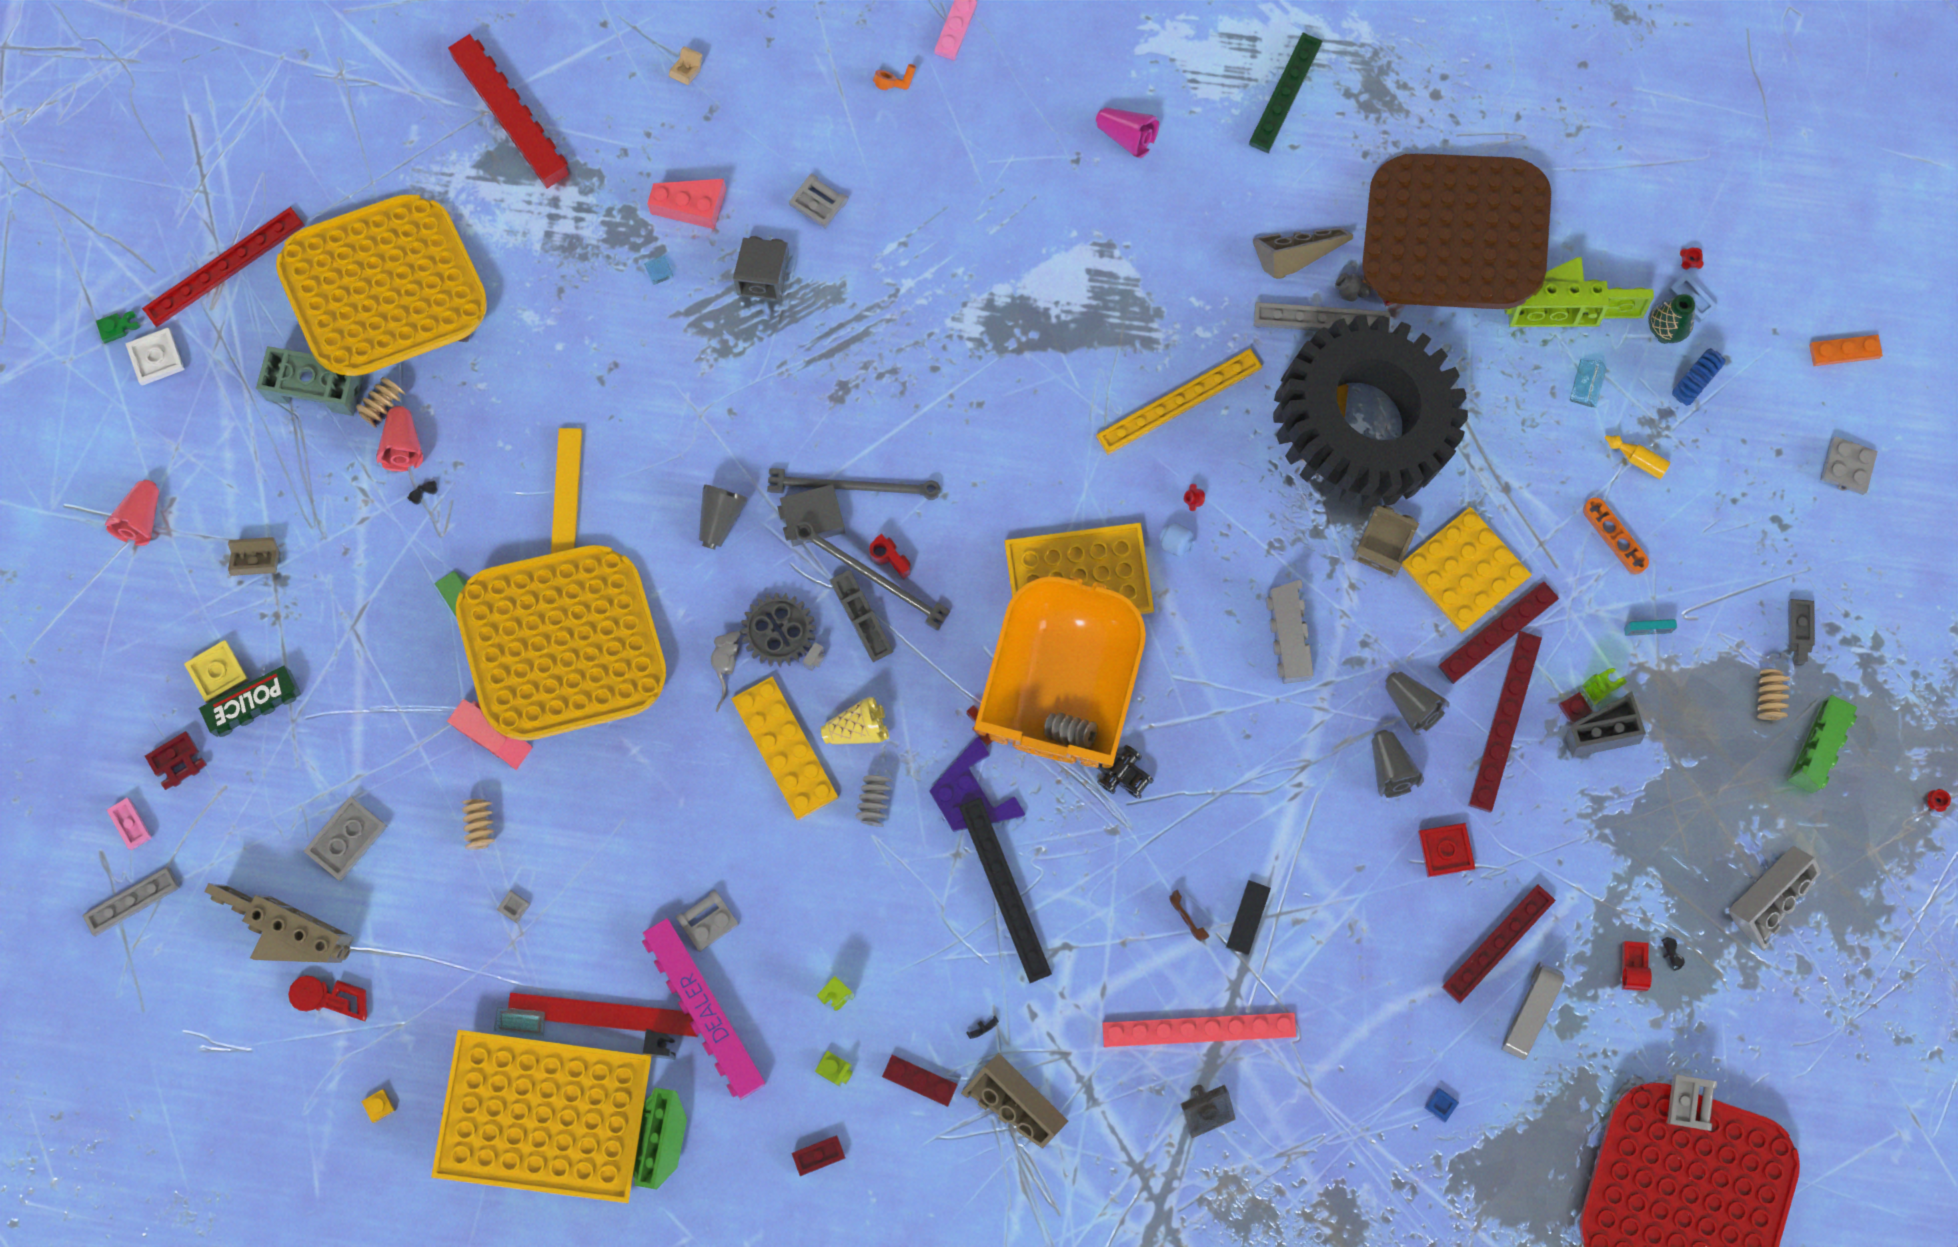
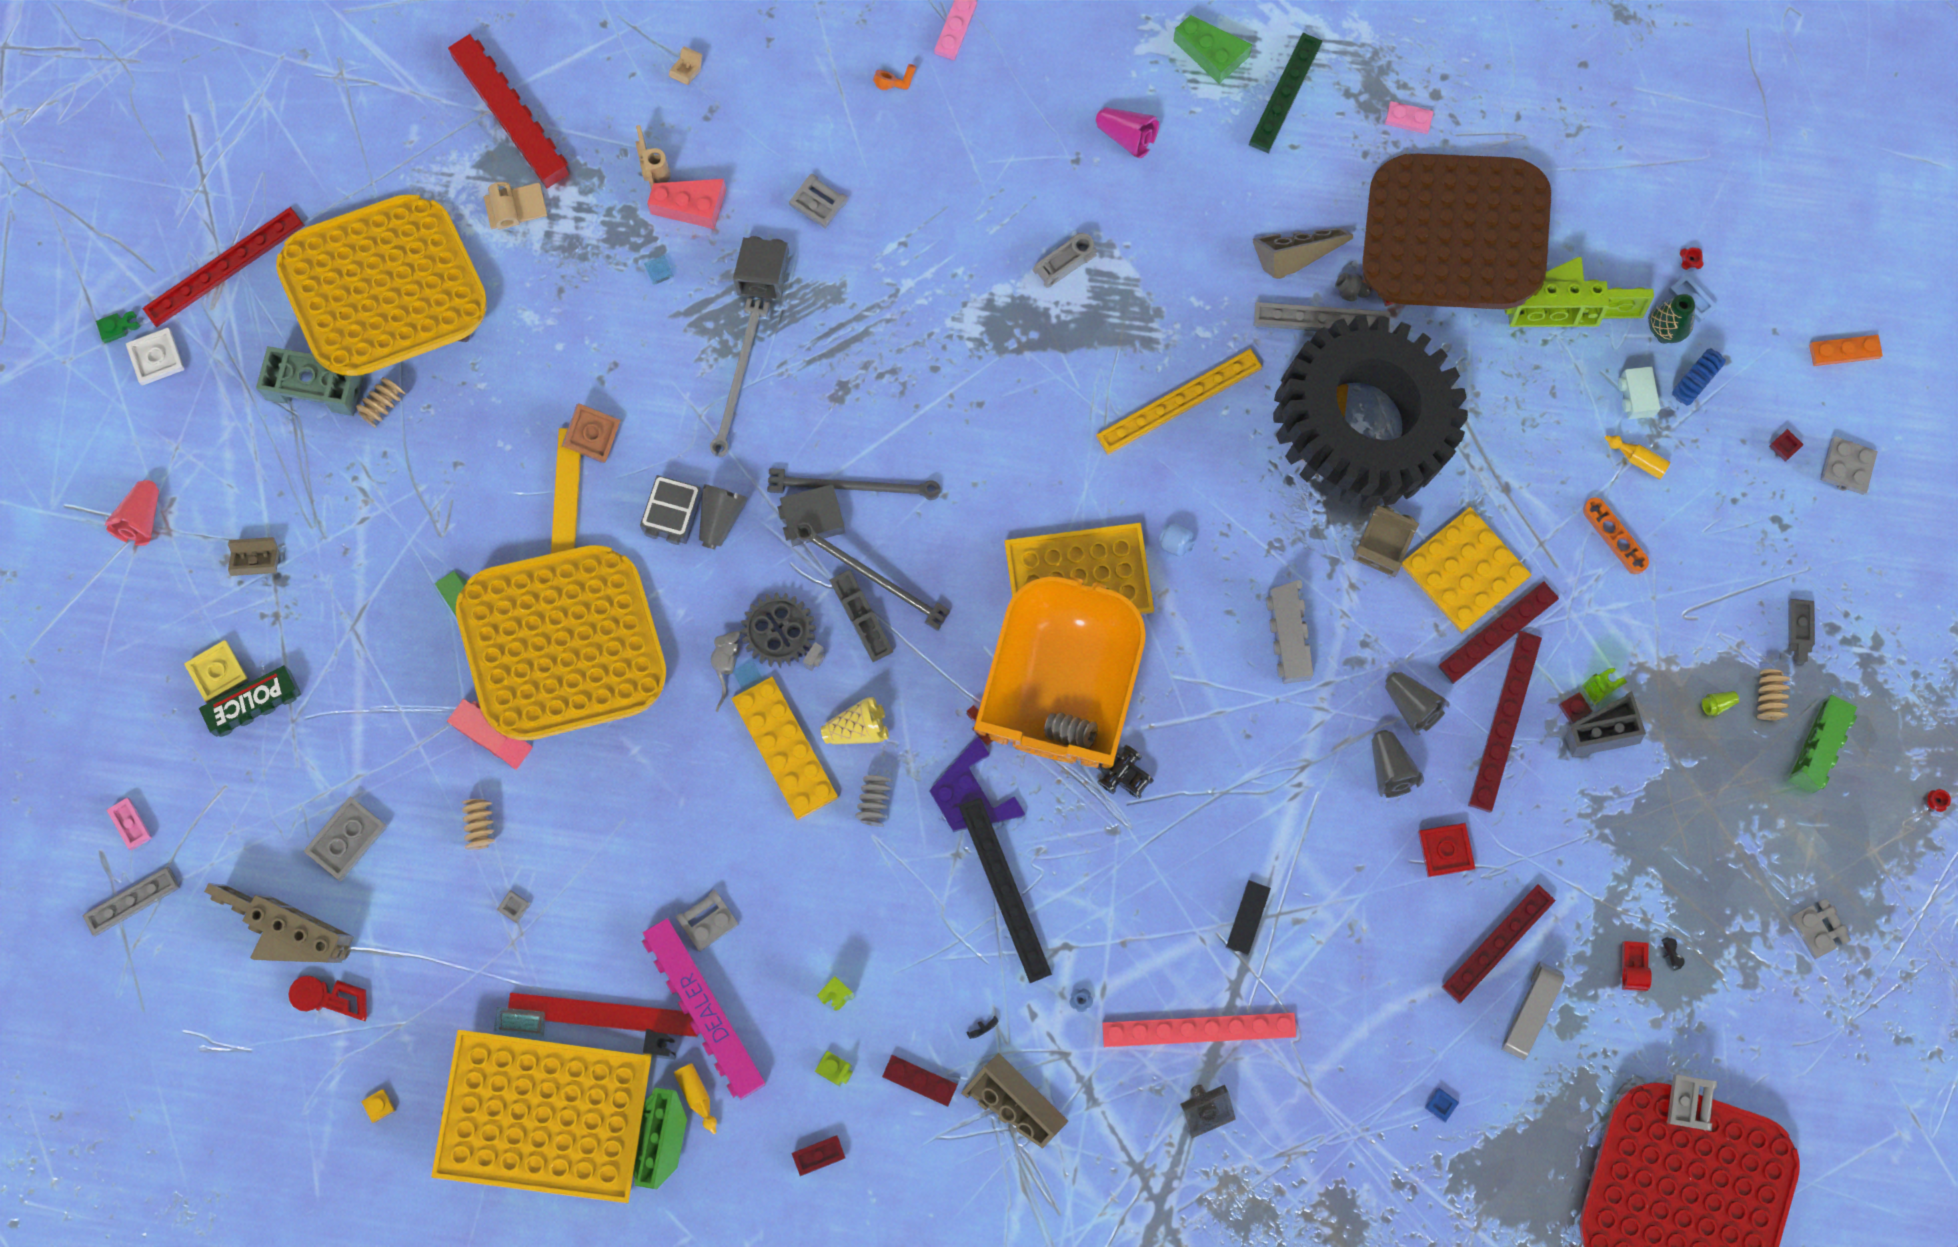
(172, 754): dark red plate -> none
(399, 442): coral cone -> none
(416, 495): black piece -> none
(512, 206): none -> tan piece
(591, 433): none -> nougat hinge
(653, 167): none -> tan piece
(671, 510): none -> dark grey brick
(696, 1095): none -> yellow wheel
(748, 676): none -> clear light blue tile
(755, 312): none -> light grey hinge
(899, 563): red plate -> none
(1065, 259): none -> light grey piece
(1081, 1006): none -> medium blue plate
(1194, 497): red plate -> none
(1200, 934): reddish brown piece -> none
(1211, 47): none -> bright green wedge
(1409, 117): none -> bright pink plate
(1588, 382): clear light blue slope -> none
(1639, 393): none -> light aqua brick
(1650, 627): teal tile -> none
(1719, 702): none -> lime cone
(1774, 895): light grey wedge -> none
(1786, 445): none -> dark red plate
(1814, 932): none -> light grey plate

